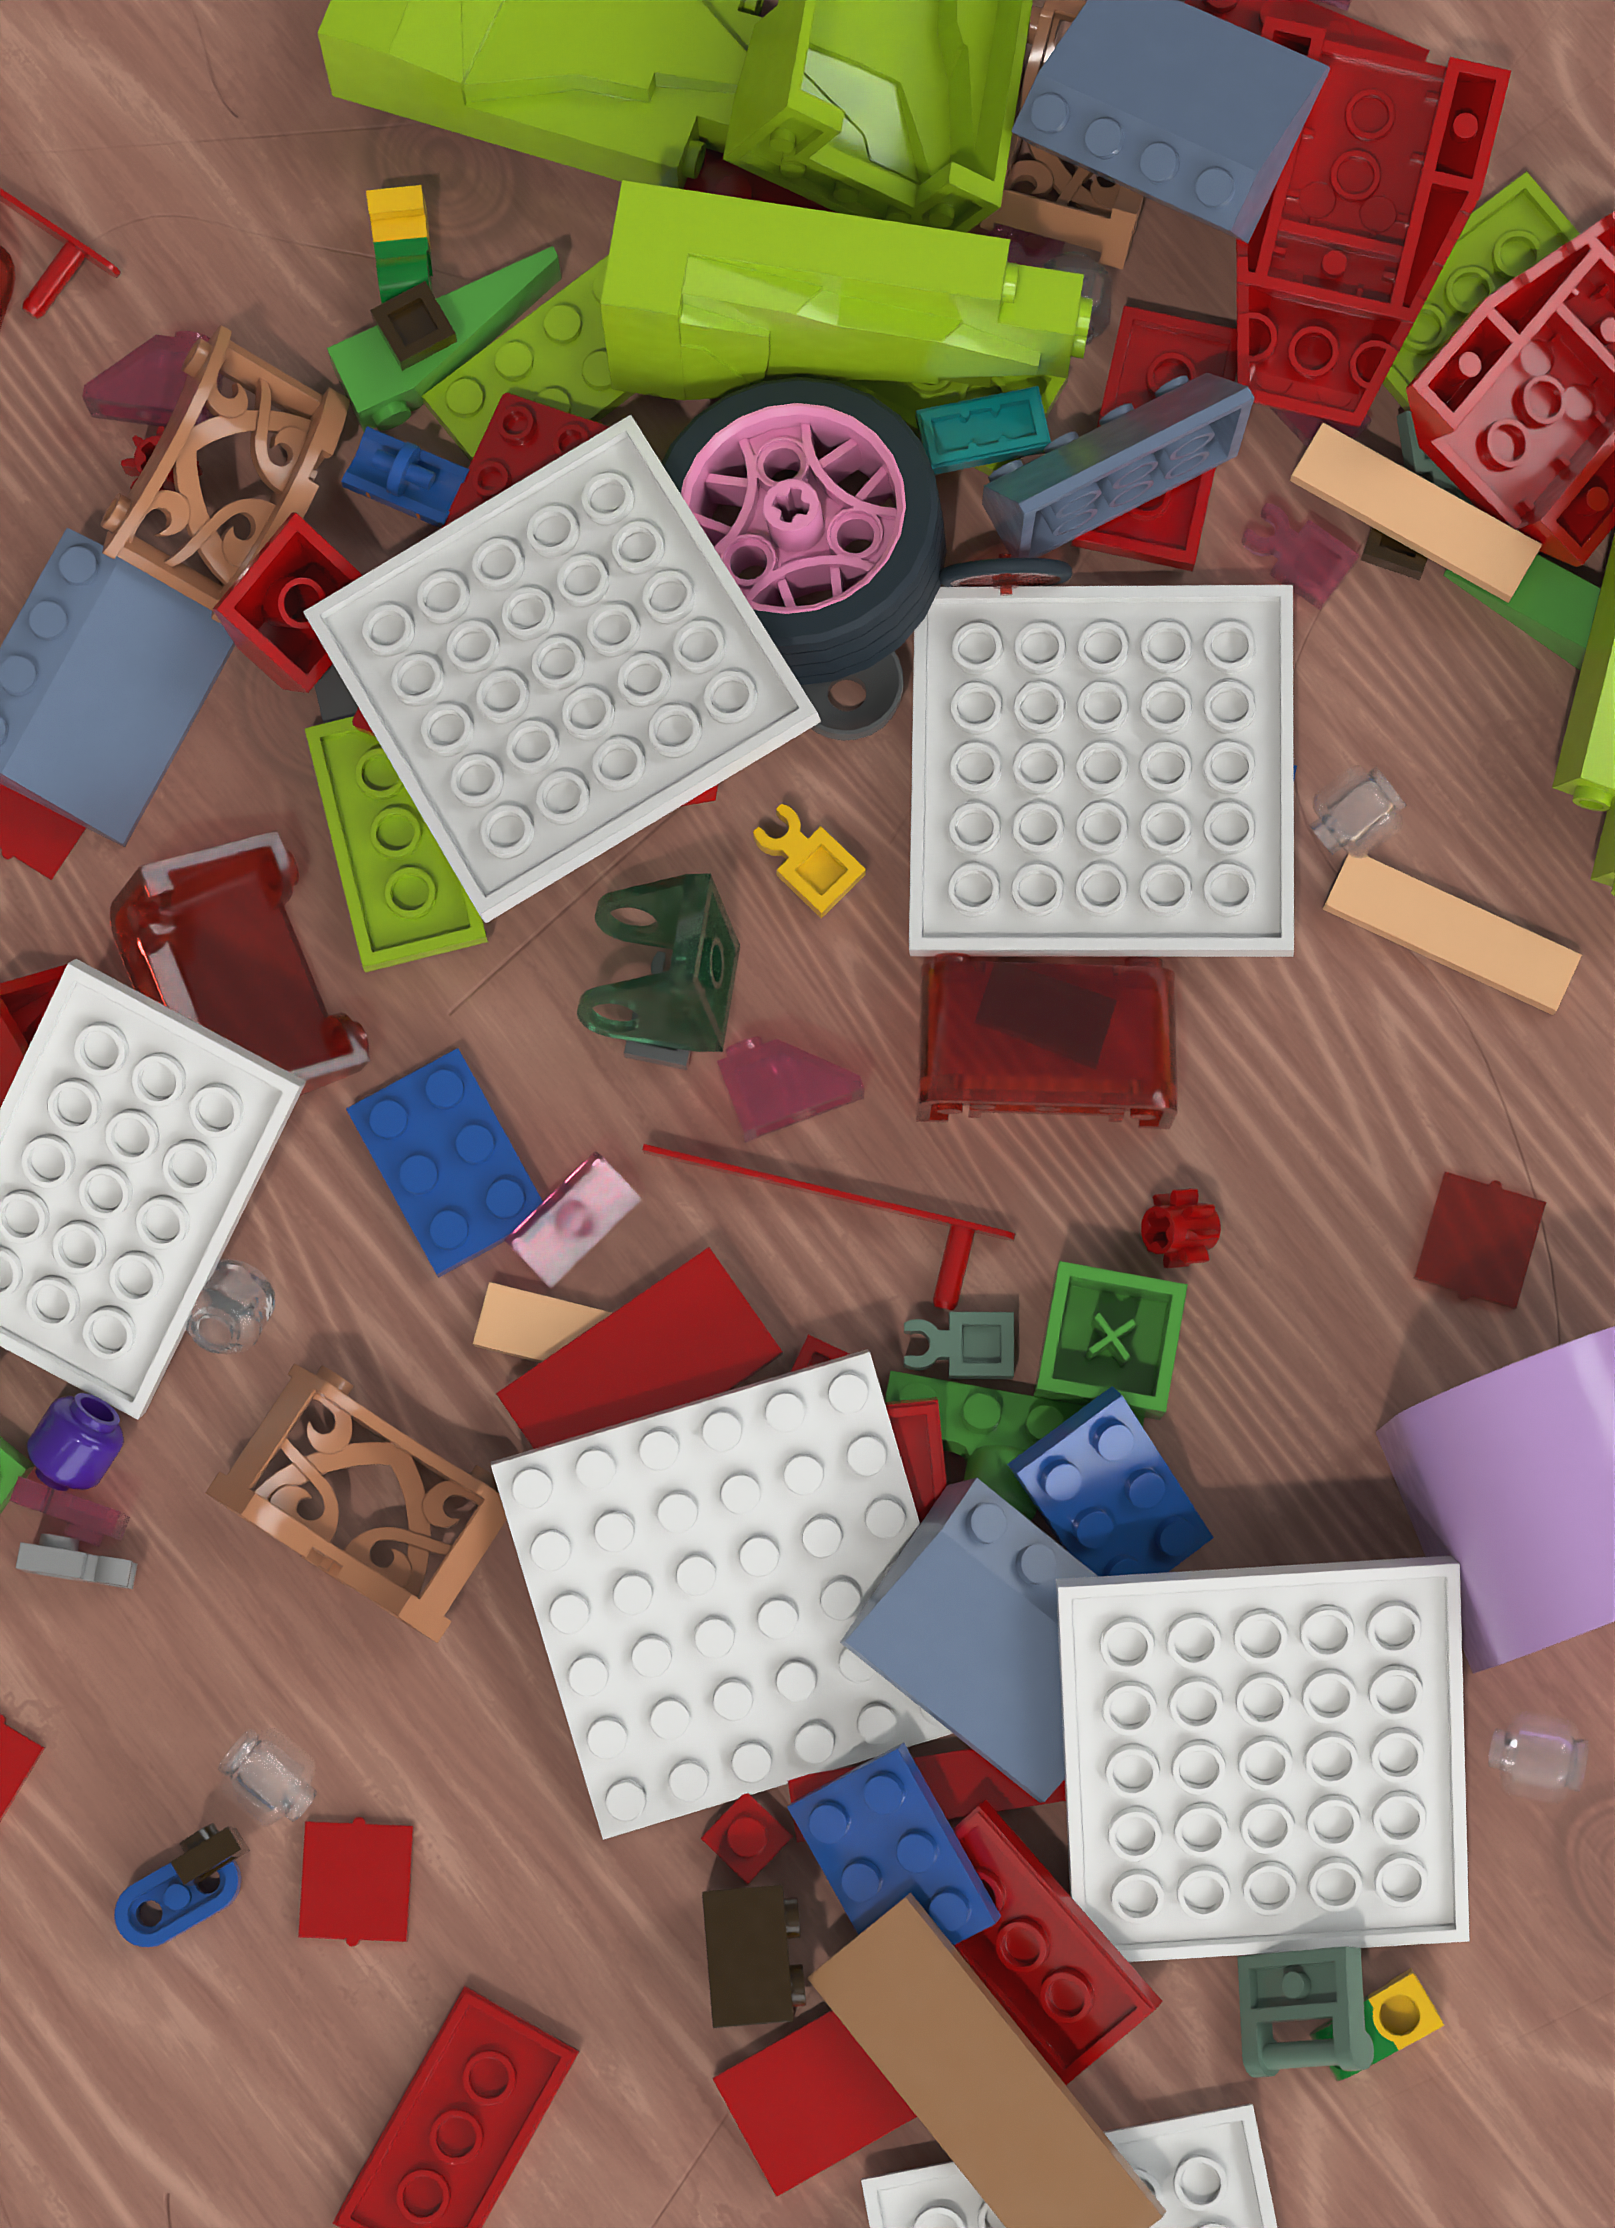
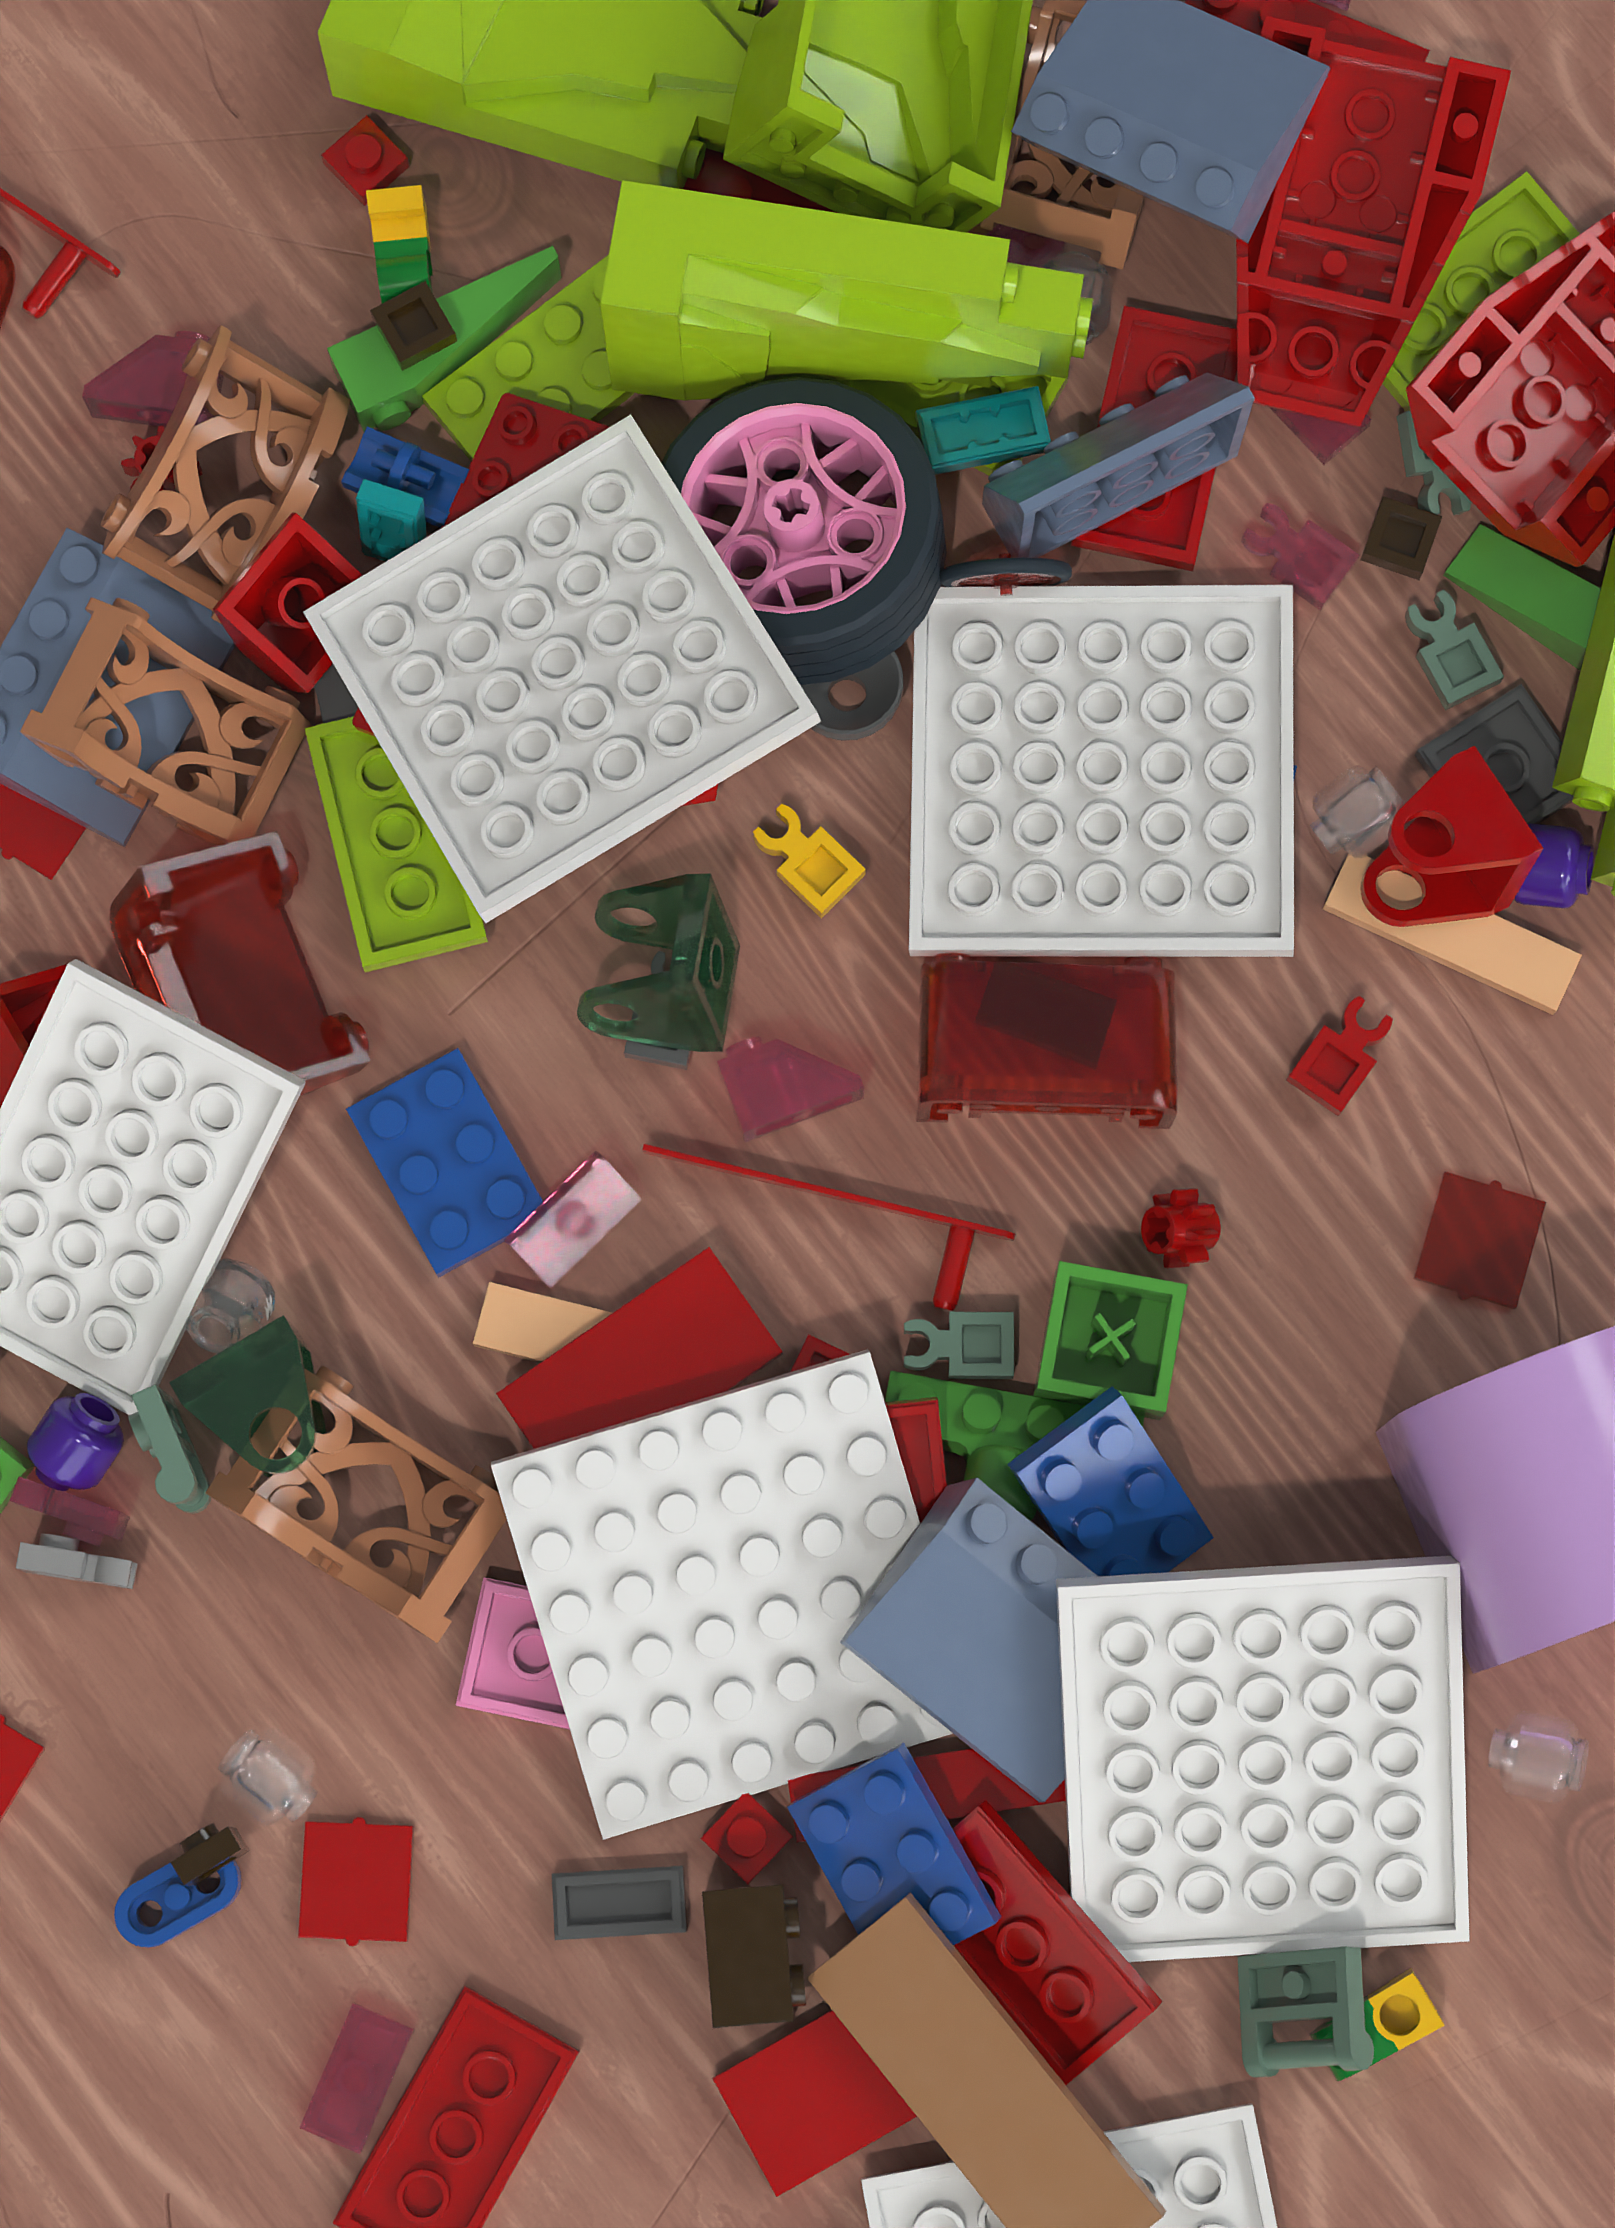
(77, 730): none -> nougat fence
(163, 1433): none -> sand green plate
(247, 1380): none -> clear green hose
(357, 2078): none -> clear pink plate
(365, 159): none -> red plate
(388, 520): none -> teal plate
(508, 1661): none -> bright pink tile
(619, 1902): none -> dark grey tile
(1335, 1062): none -> red plate
(1415, 512): light nougat tile -> none
(1455, 659): none -> sand green plate
(1462, 848): none -> red hose
(1515, 746): none -> dark grey tile
(1560, 870): none -> dark purple head

